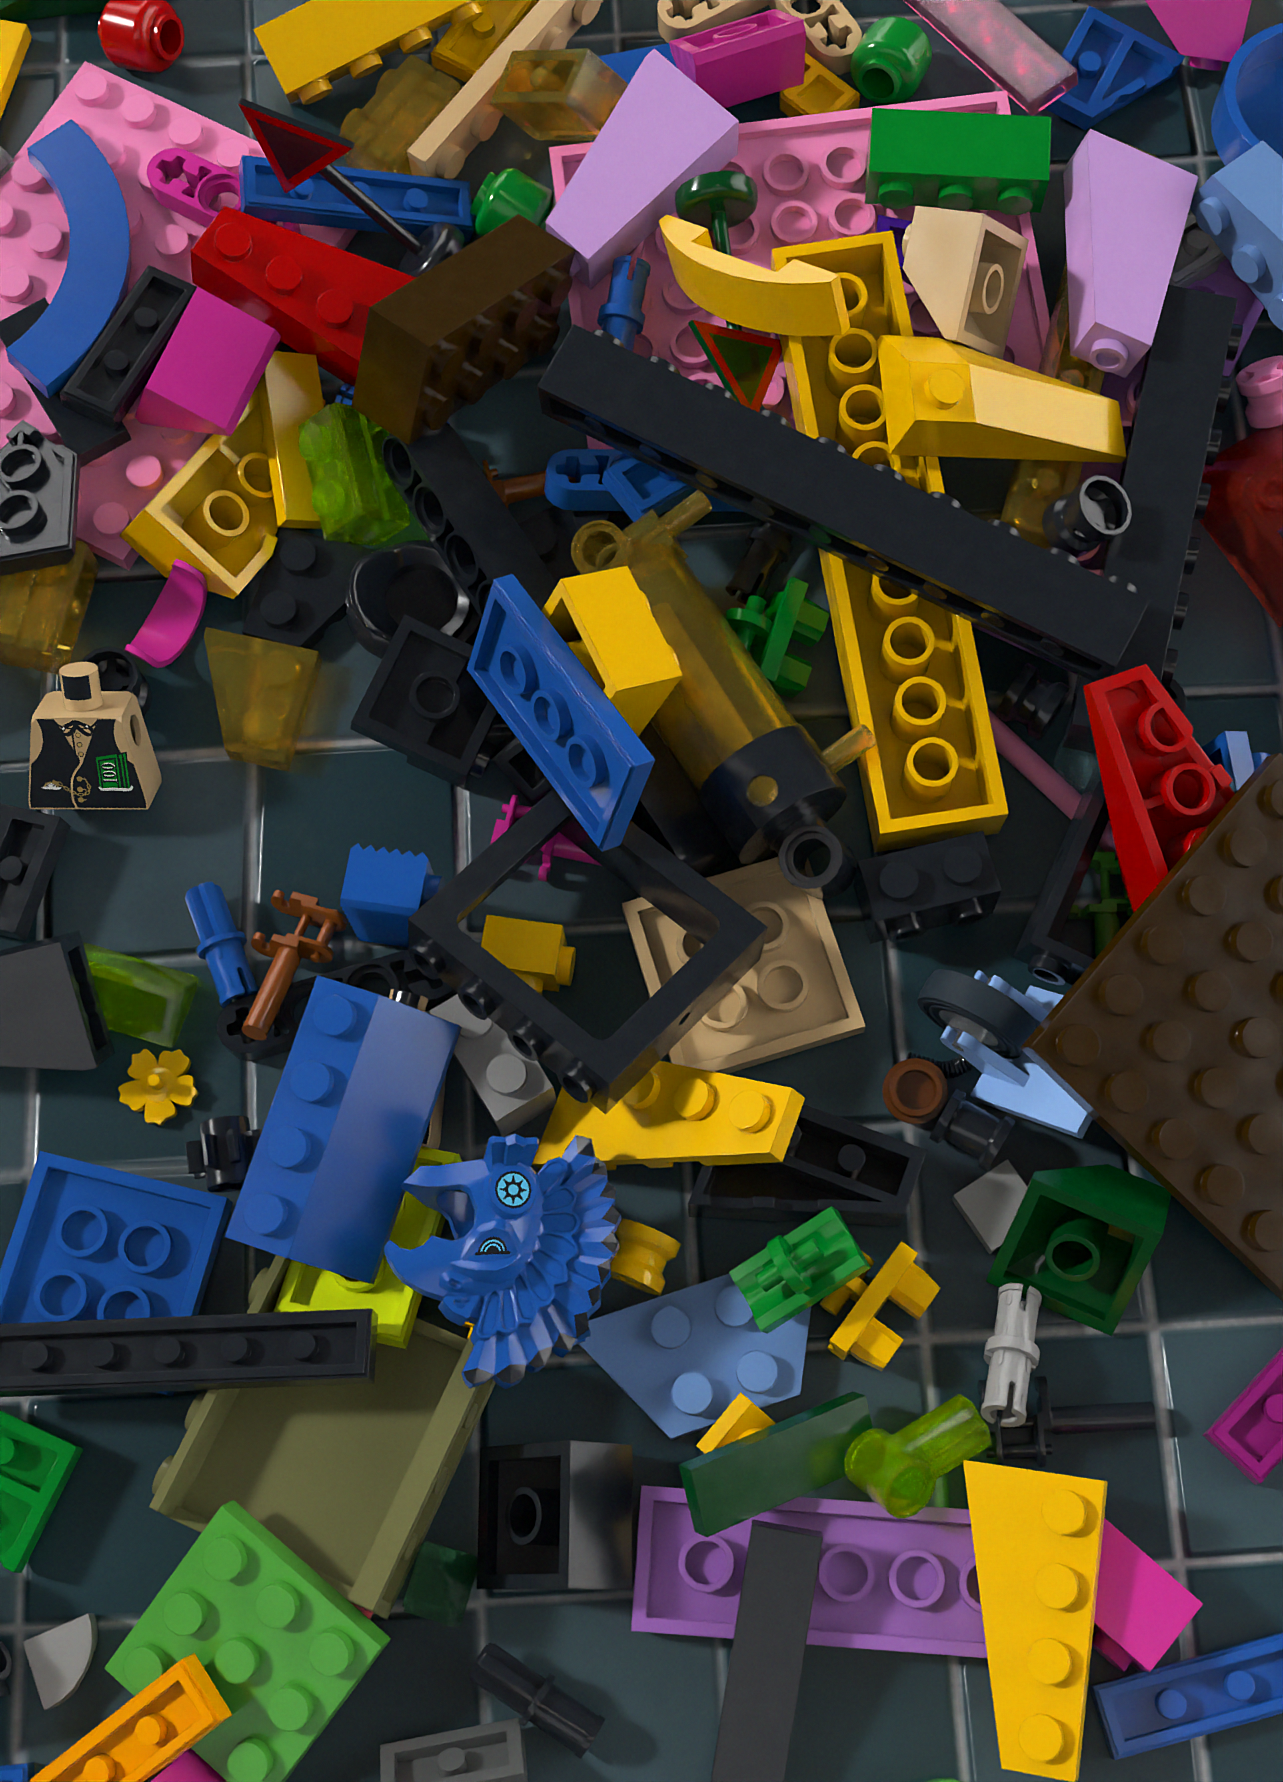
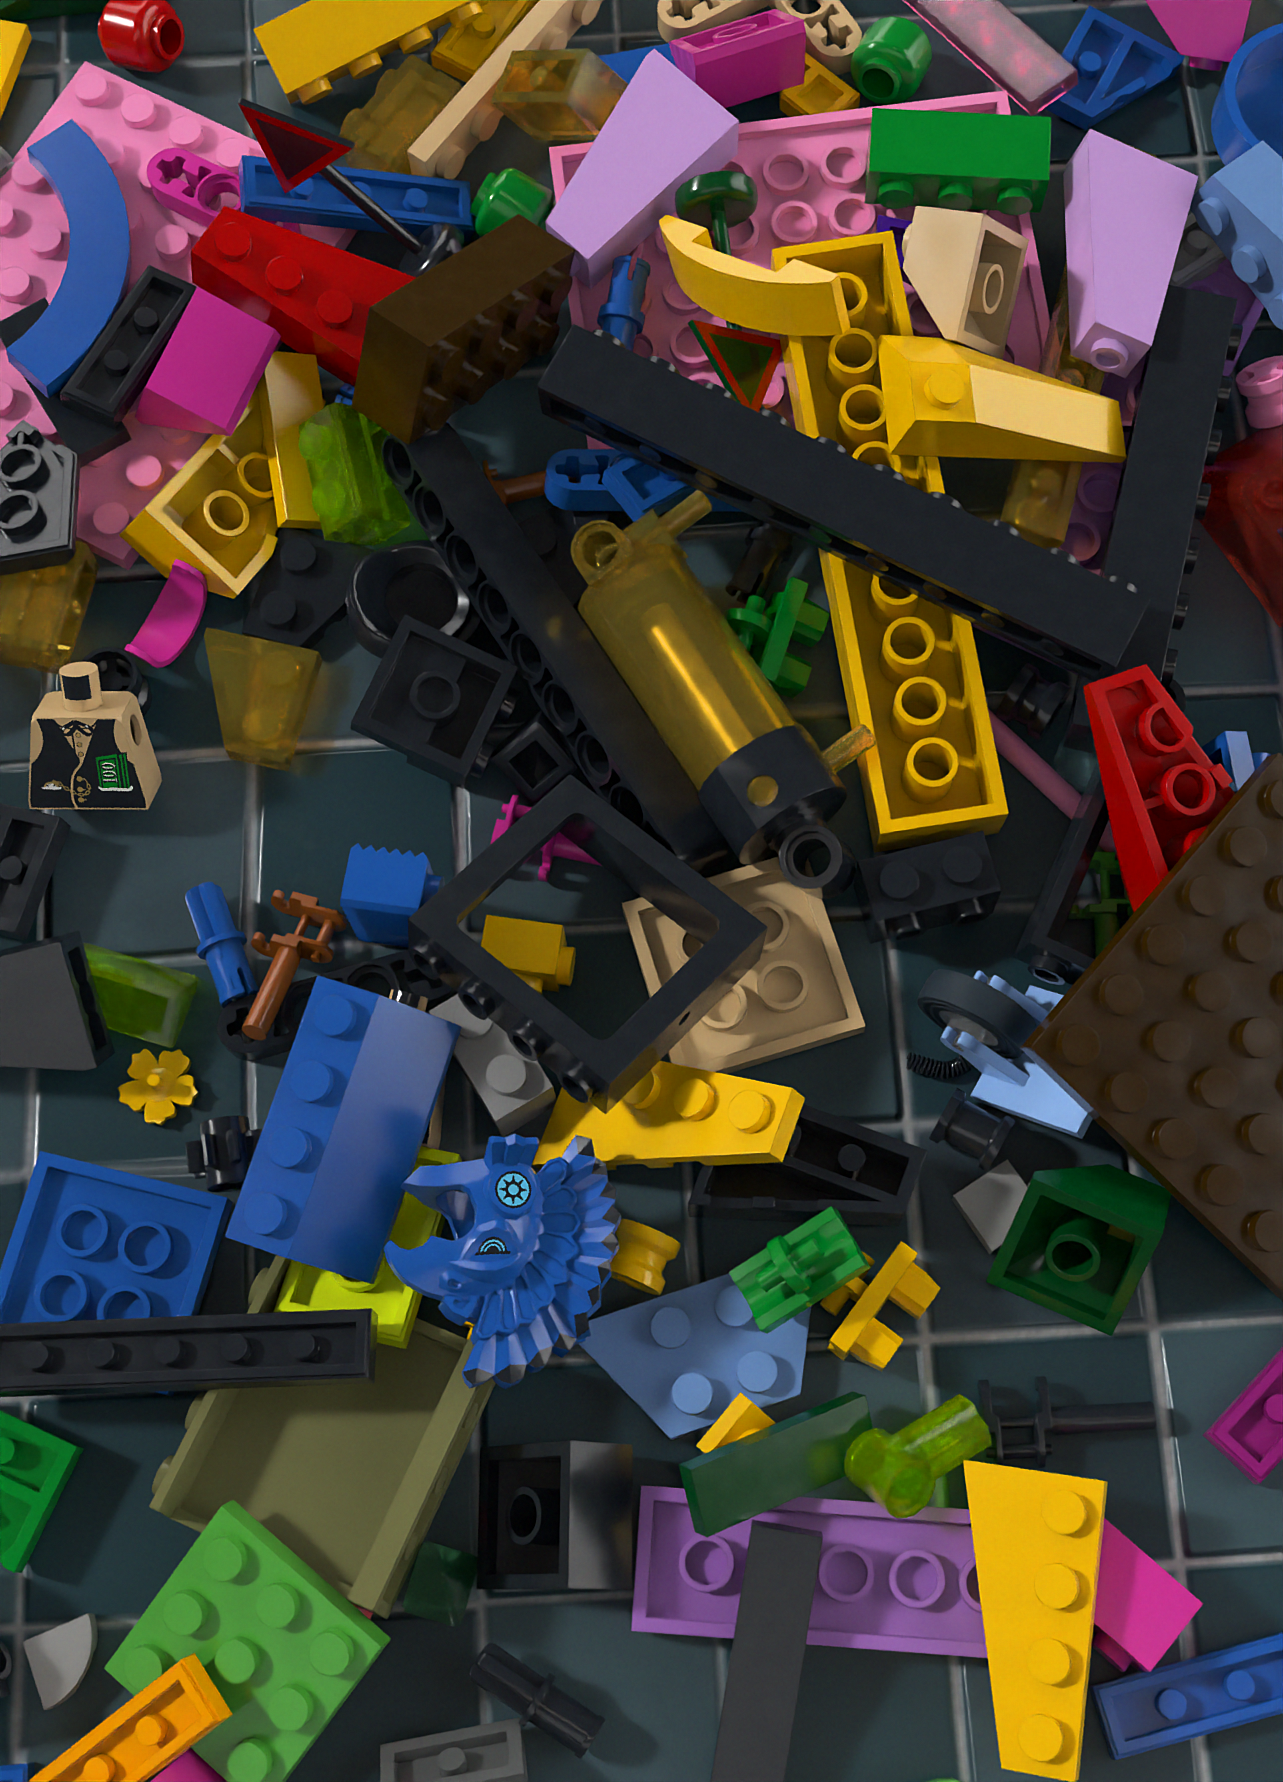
(559, 713): blue tile -> none
(616, 640): yellow brick -> none
(915, 1091): reddish brown plate -> none
(1011, 1355): light grey pin -> none
(1087, 516): black wheel -> none

